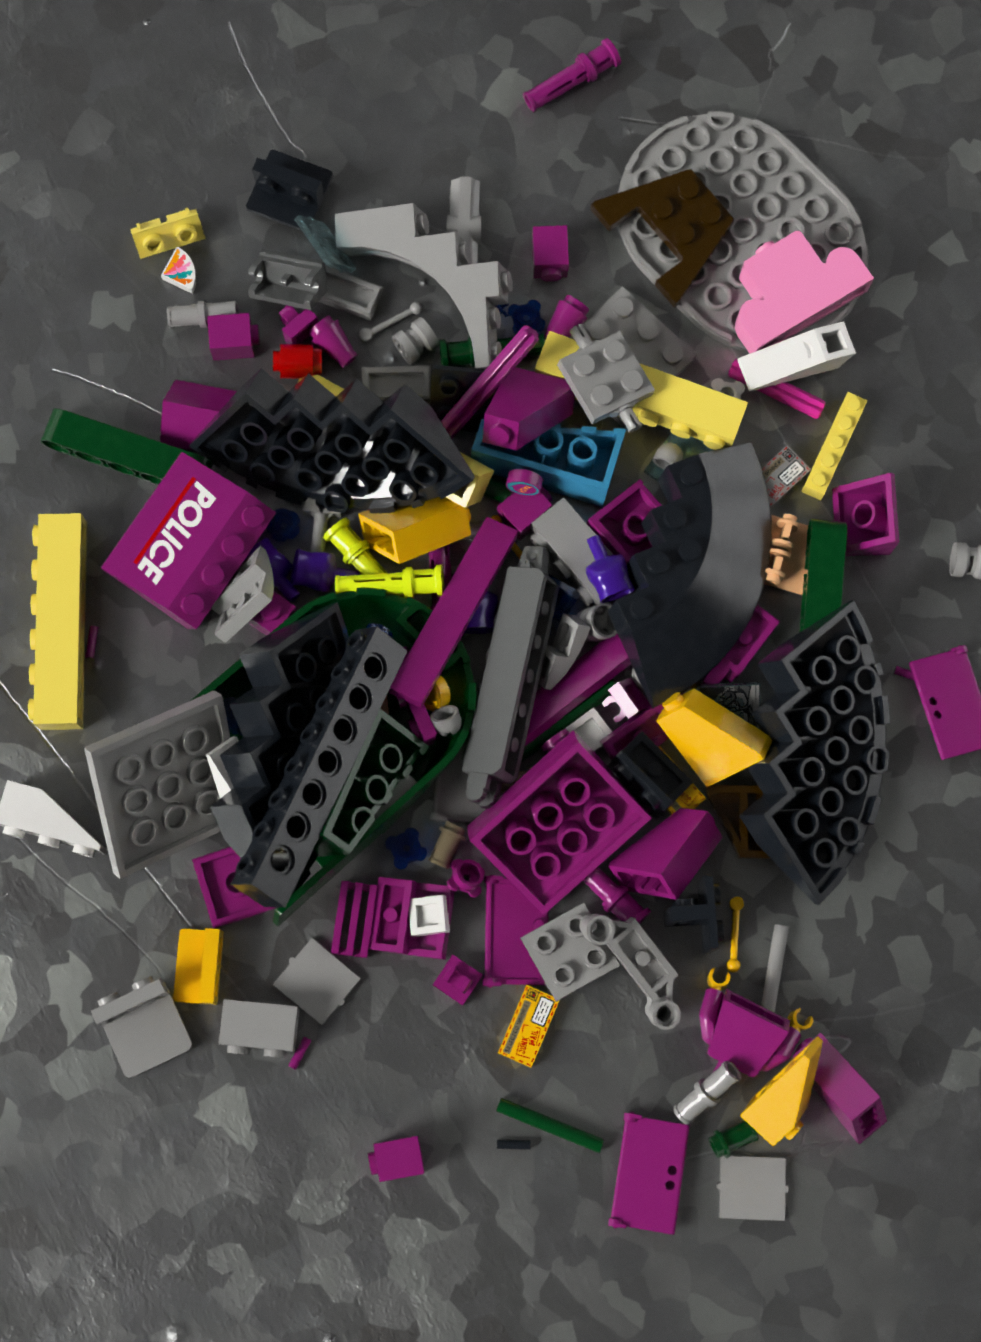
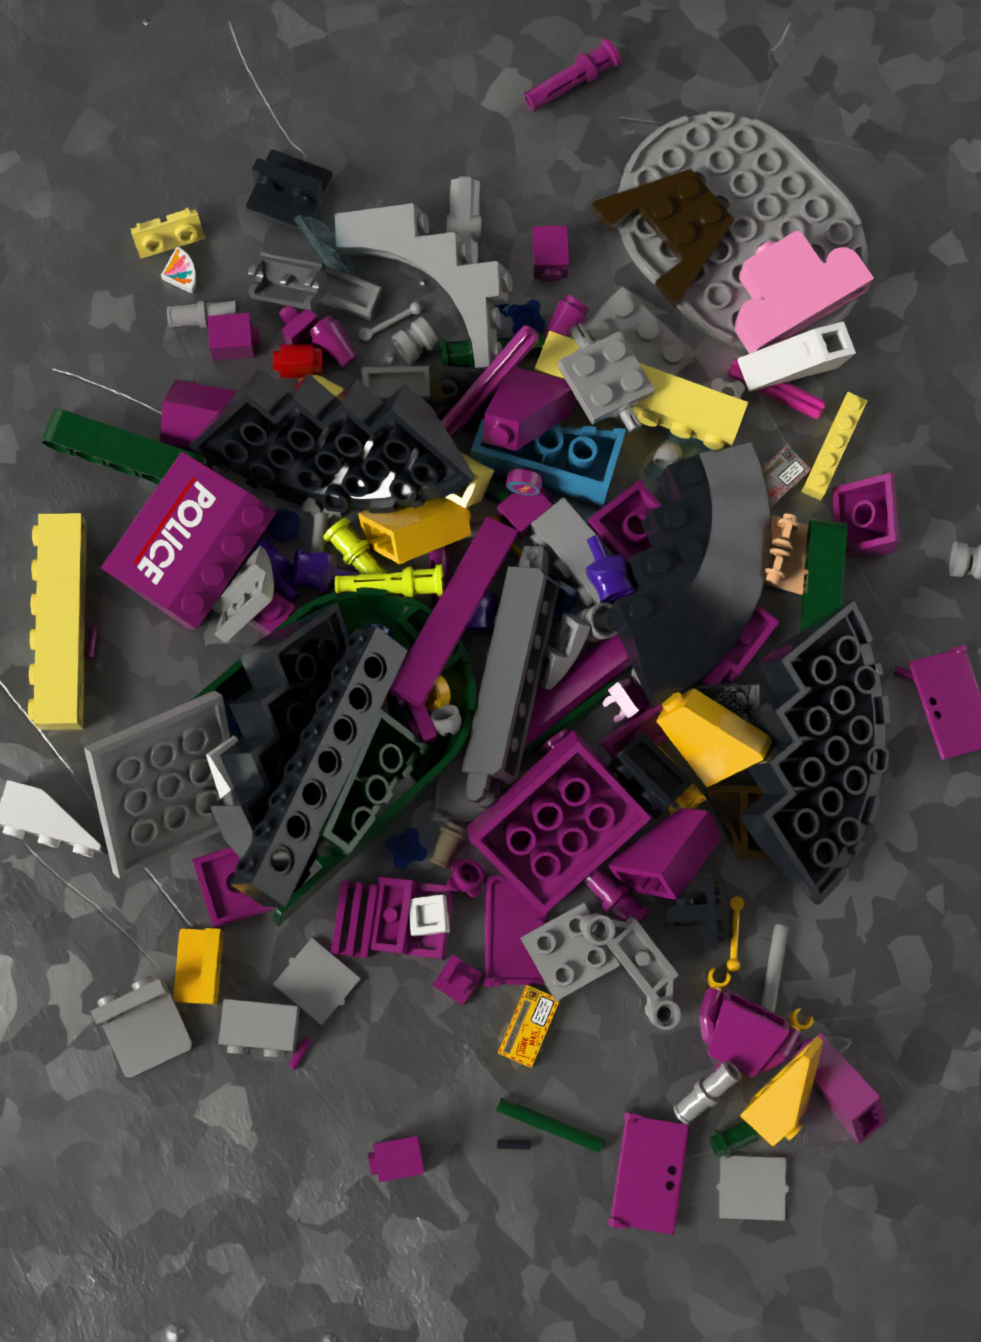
(590, 728): white tile -> none

